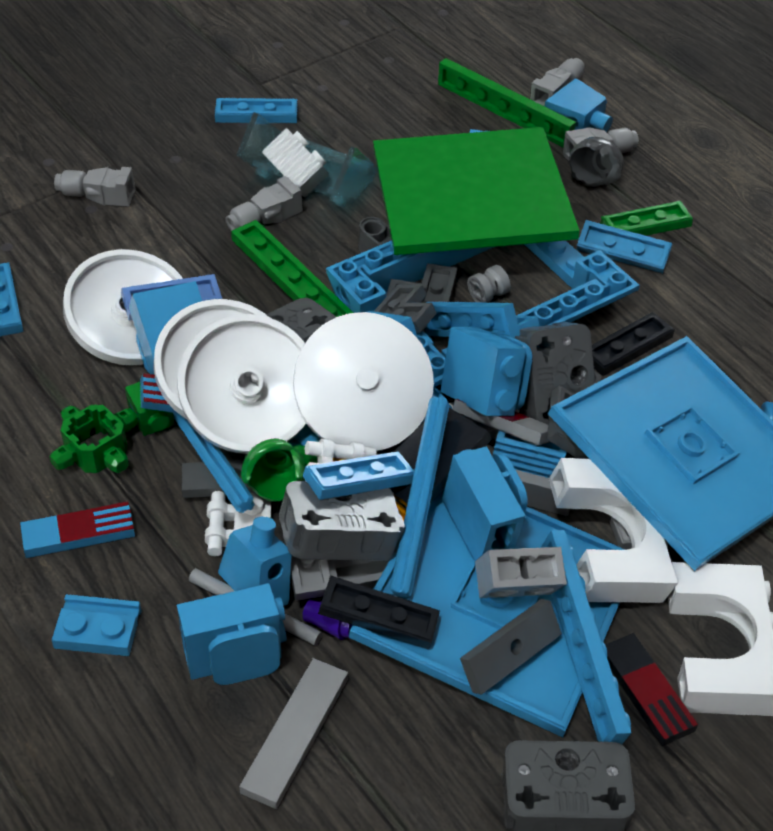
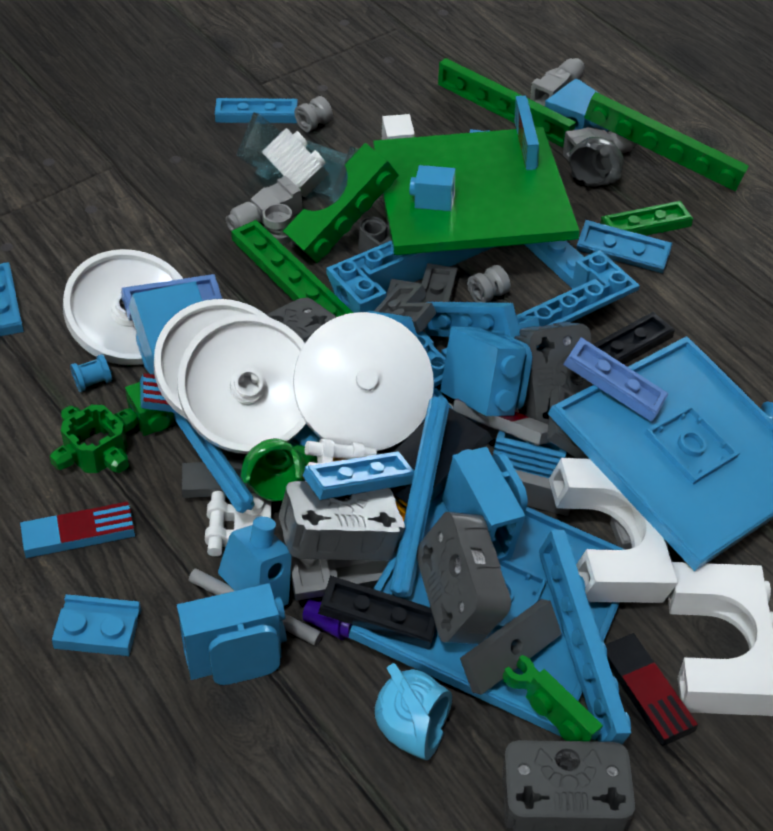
(91, 373): none -> dark azure bush
(99, 185): light grey piece -> none
(276, 219): none -> light grey wheel
(293, 734): light grey tile -> none
(314, 113): none -> light grey wheel
(321, 229): none -> green arch
(397, 127): none -> white panel
(413, 711): none -> medium azure helmet
(433, 188): none -> dark azure brick
(463, 578): none -> dark grey axle
(520, 572): light grey brick -> none
(526, 133): none -> dark azure tile
(553, 702): none -> green plate
(616, 379): none -> medium blue tile
(665, 141): none -> green plate

